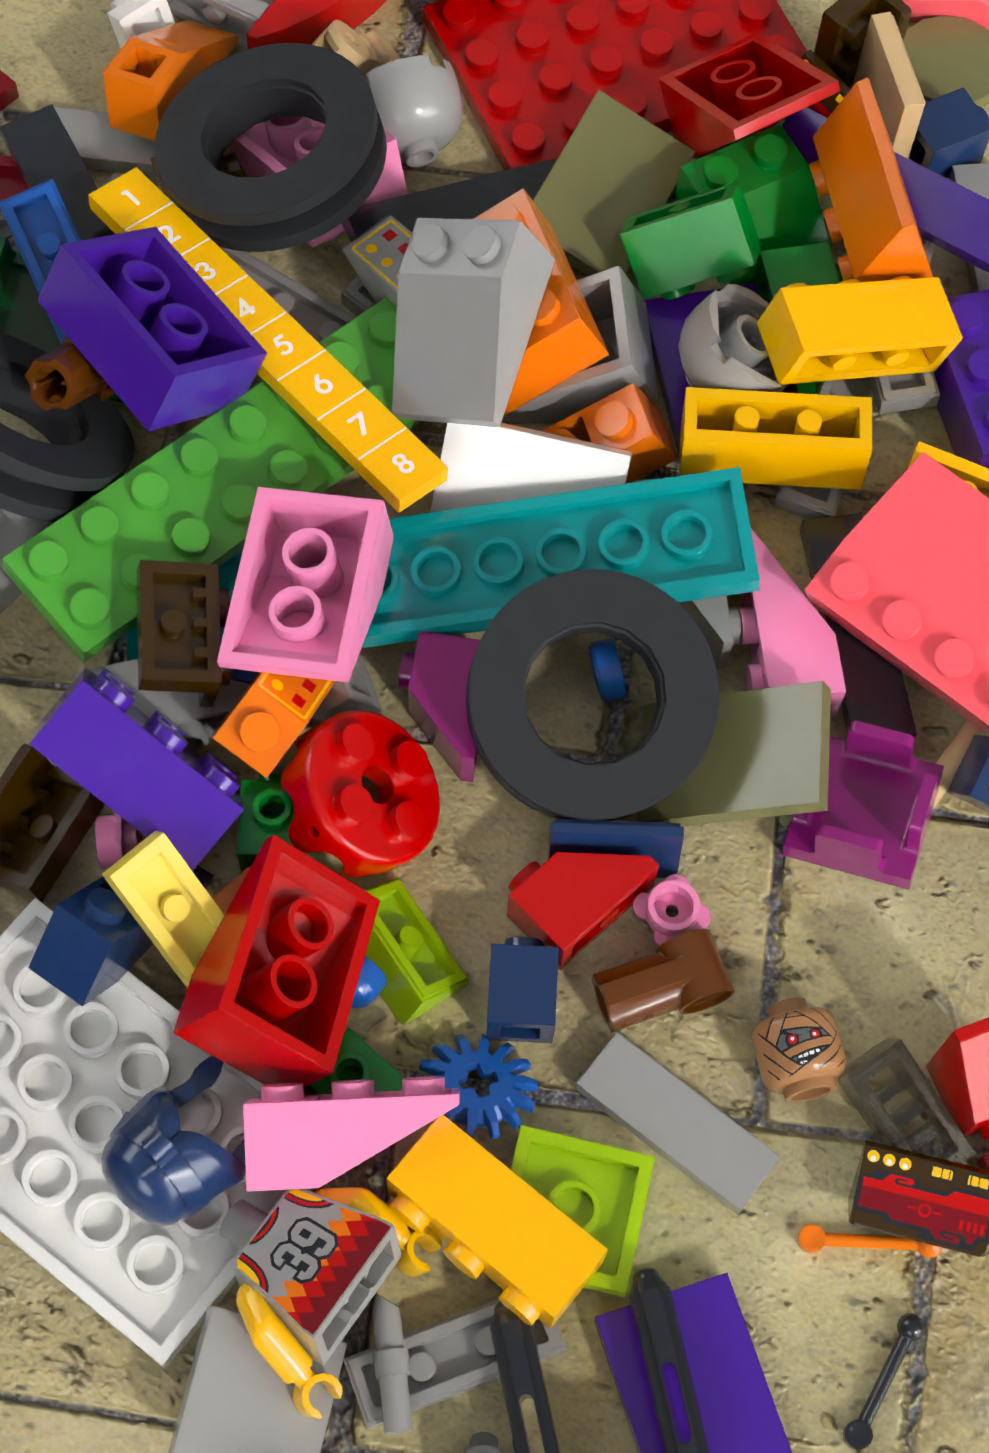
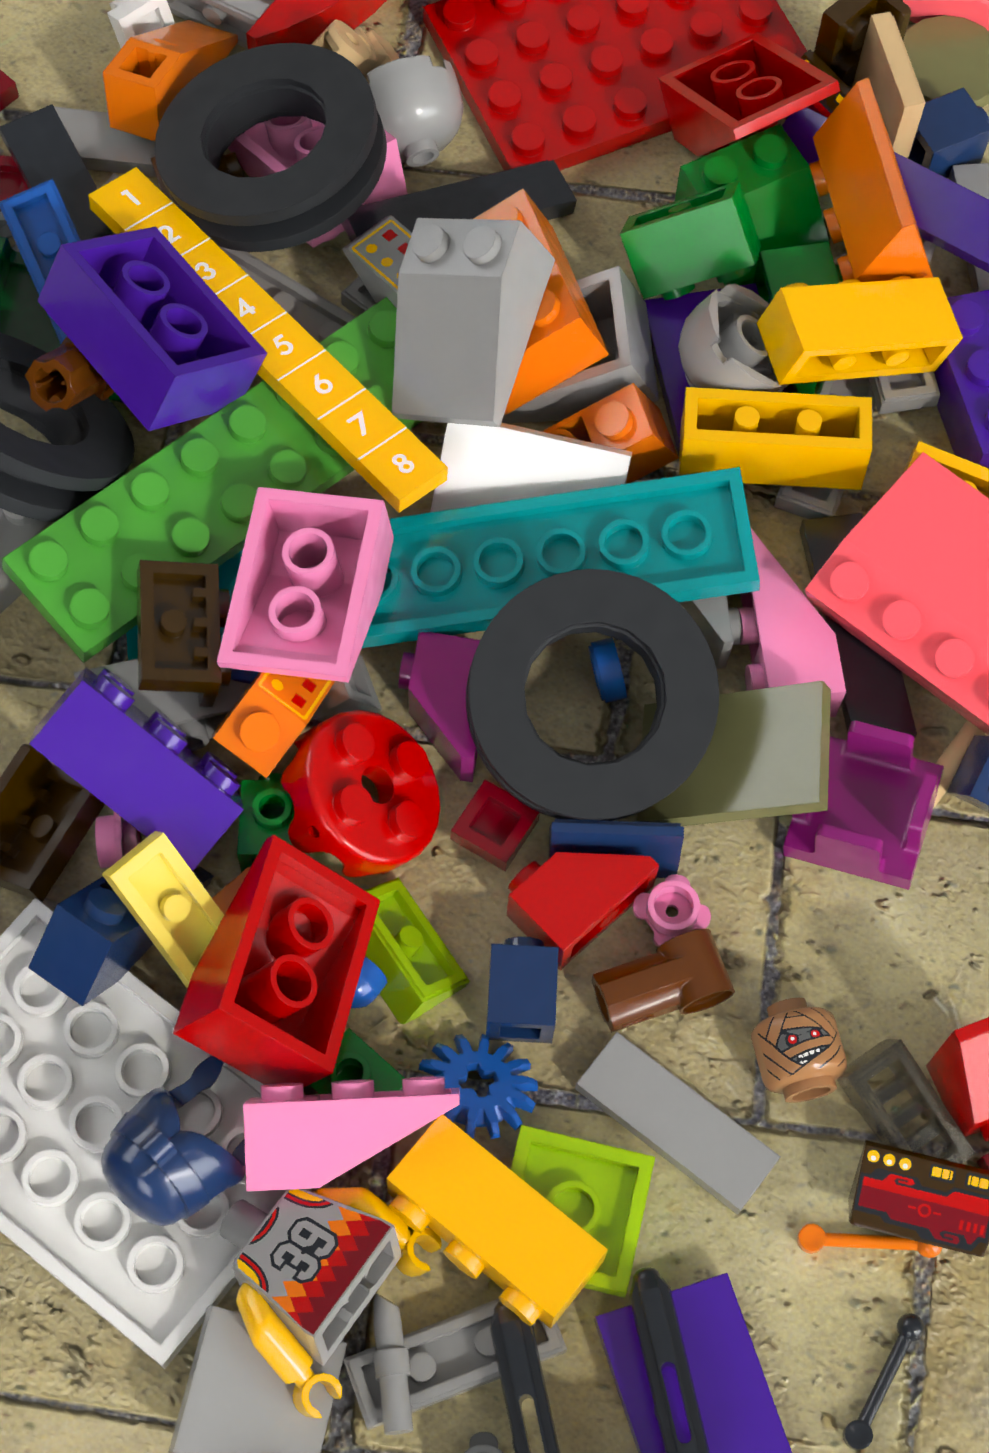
(494, 825): none -> dark red plate
(604, 174): olive tile -> none

